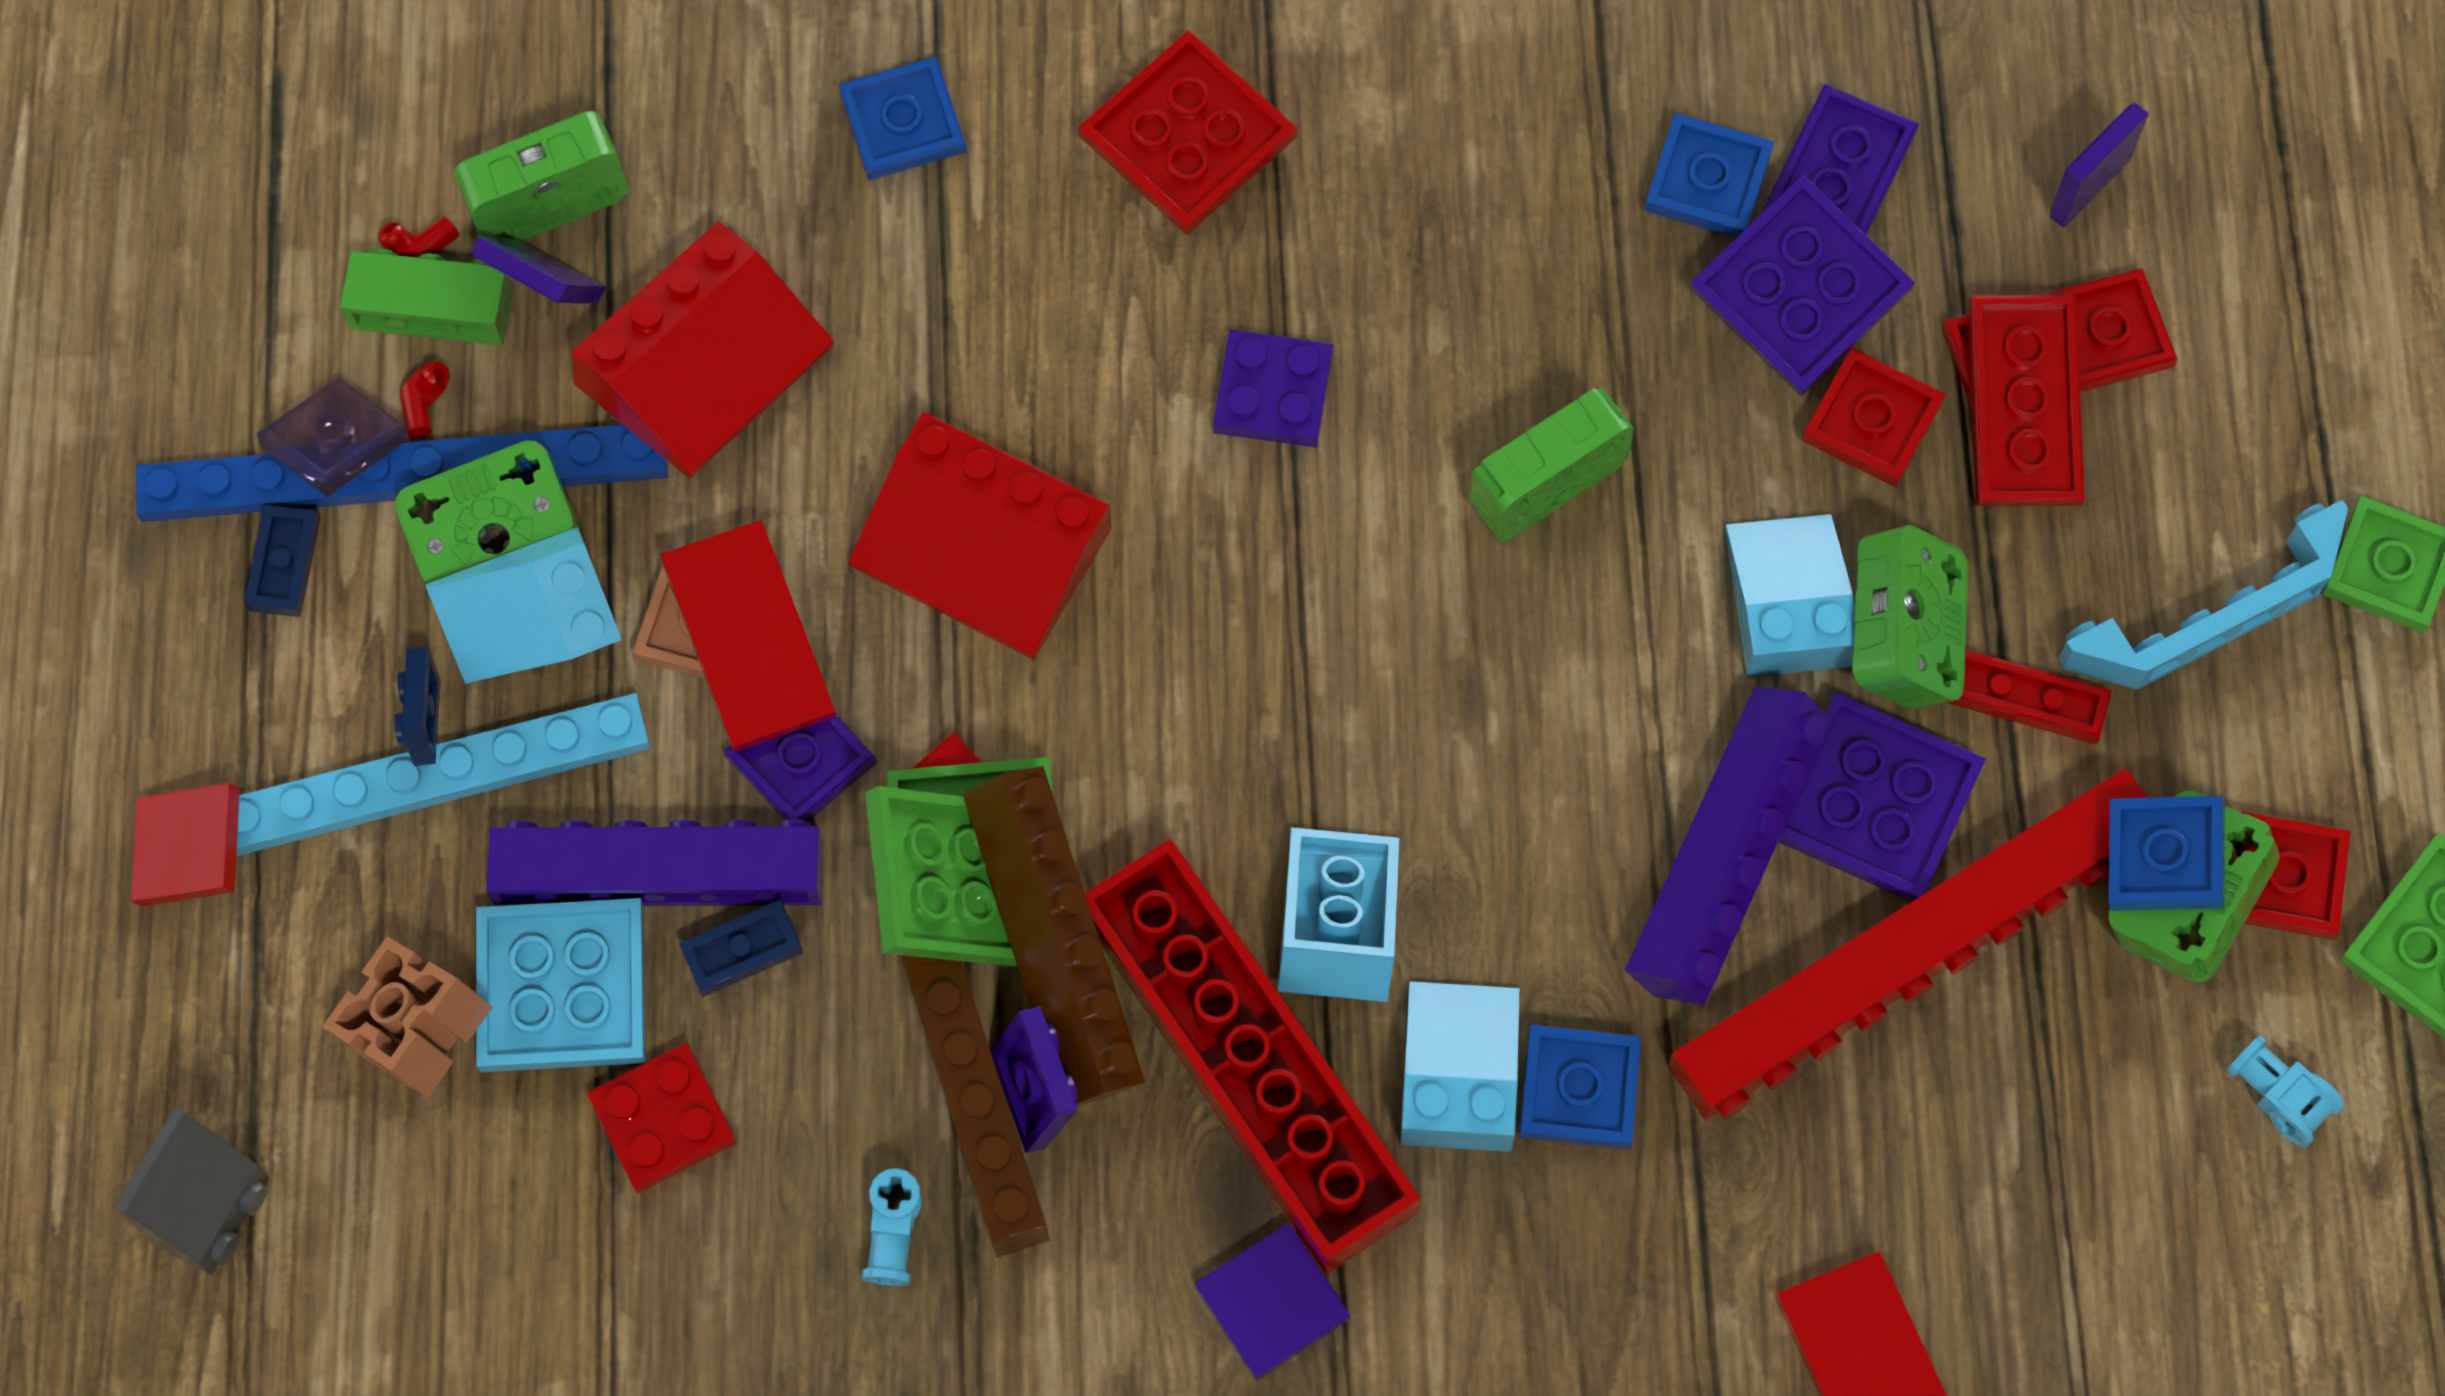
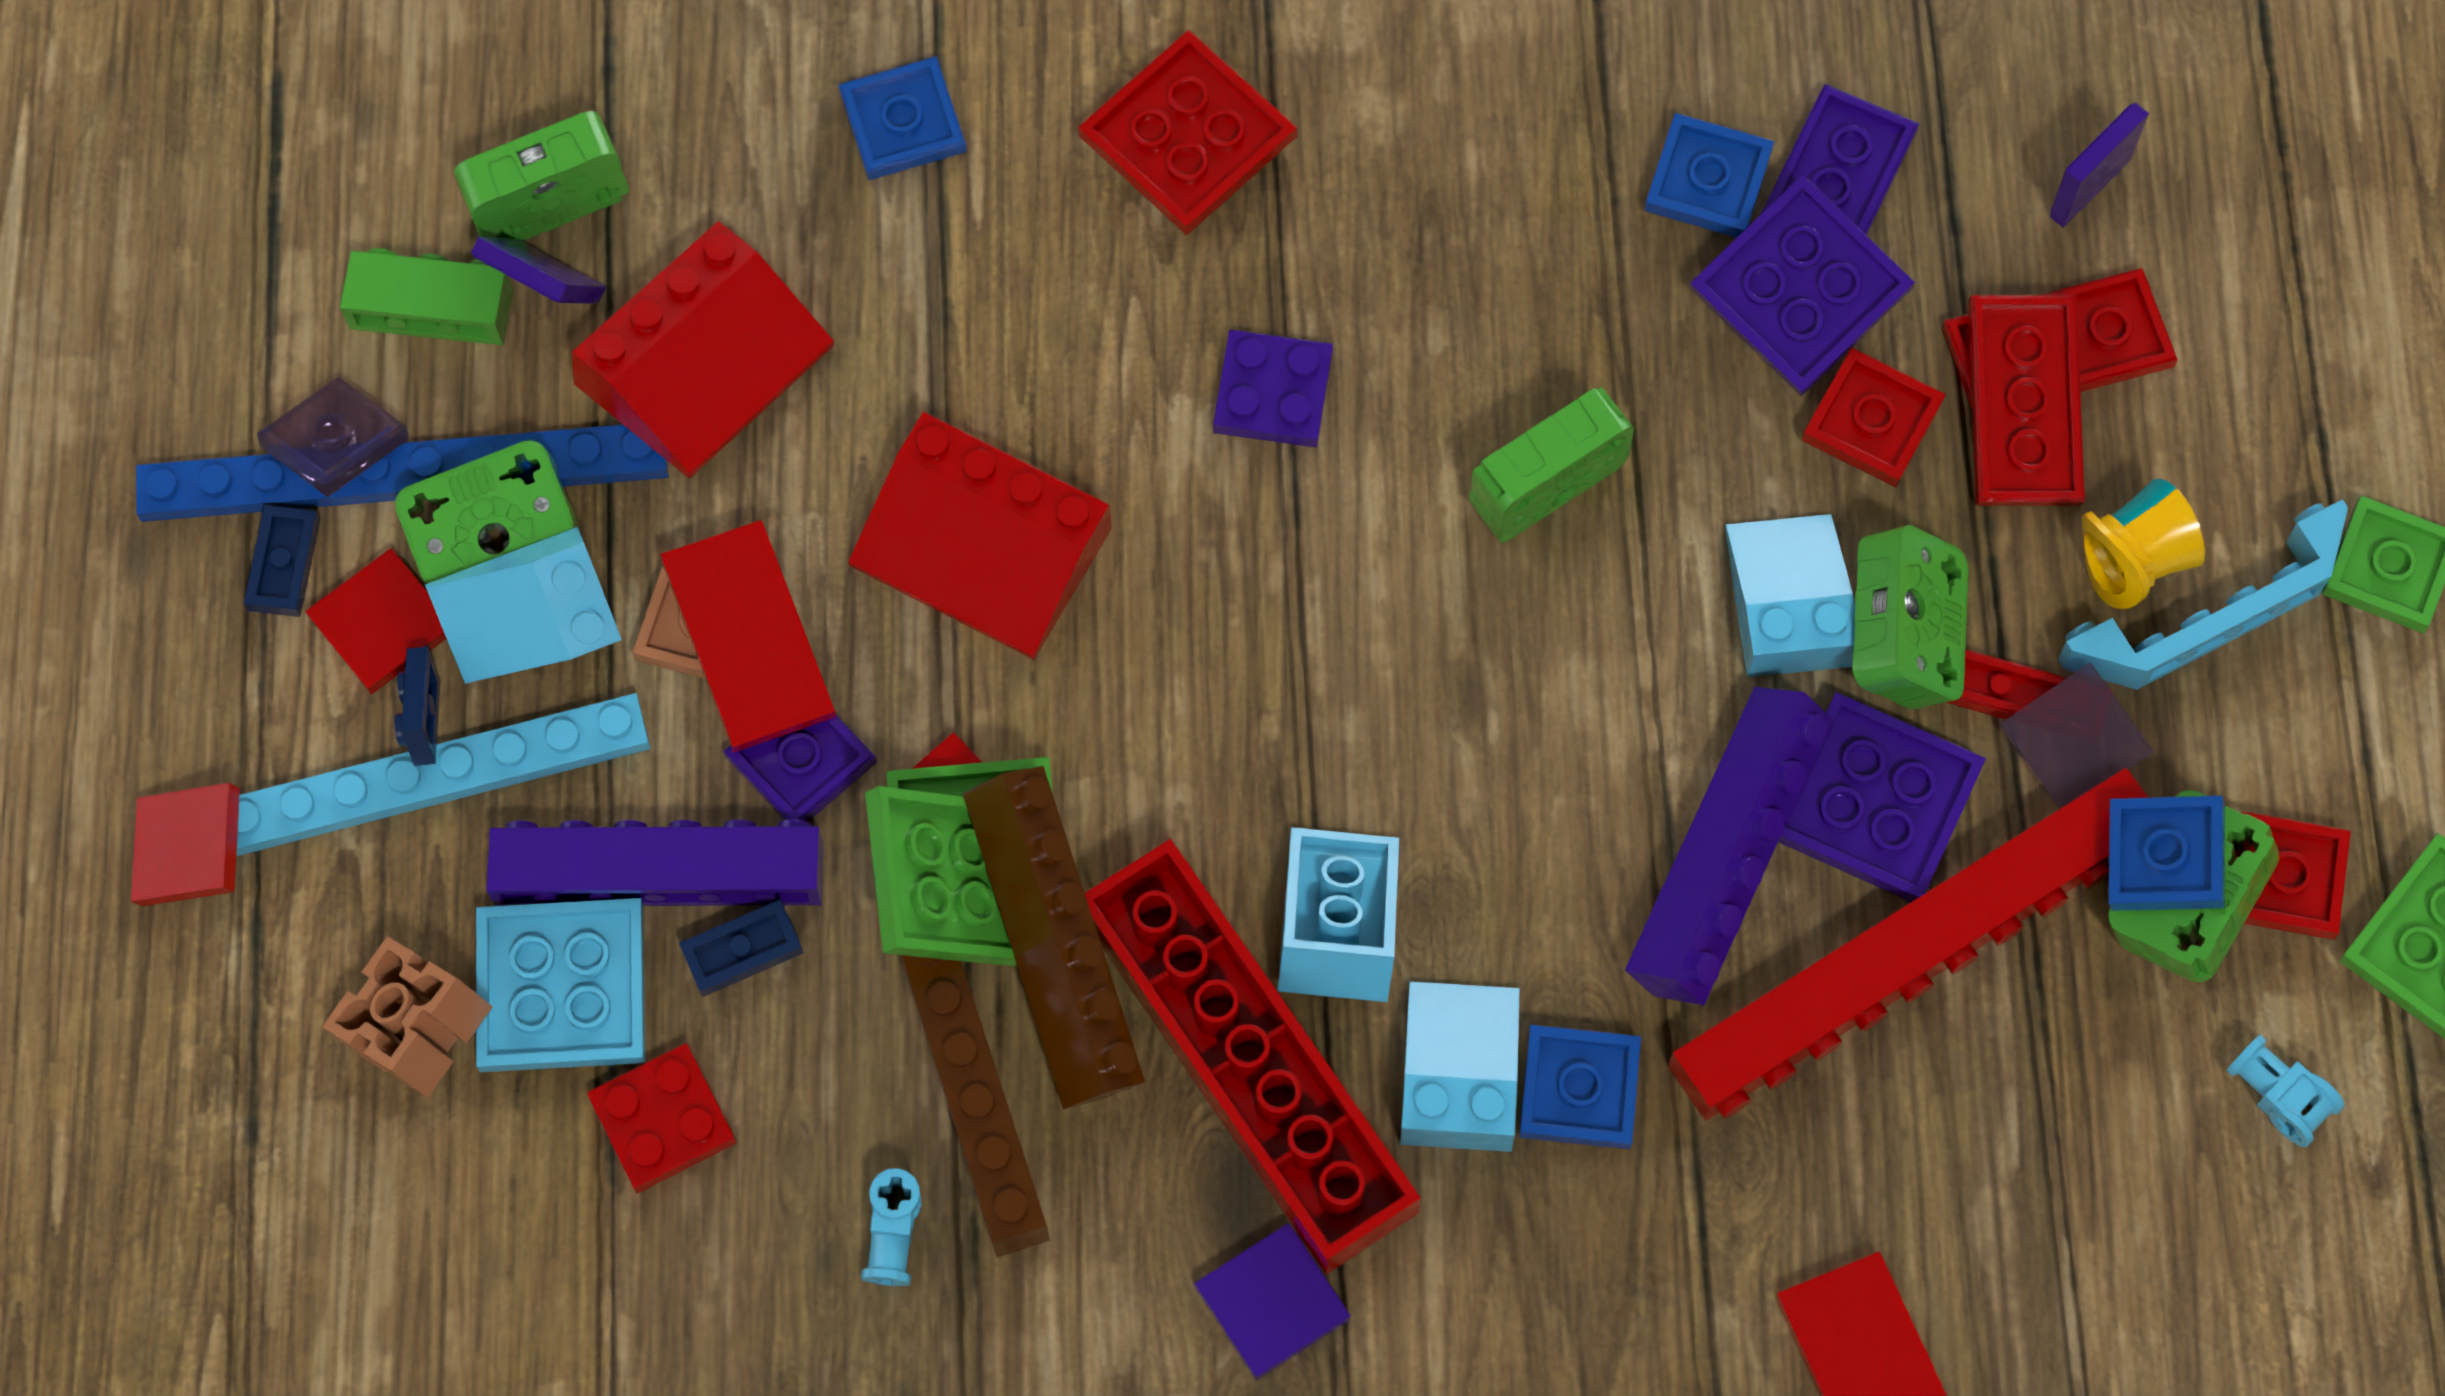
(193, 1193): dark grey slope -> none
(377, 619): none -> red tile
(411, 244): red arm -> none
(420, 394): red arm -> none
(1034, 1079): dark purple plate -> none
(2075, 736): none -> clear purple tile
(2141, 543): none -> yellow hat

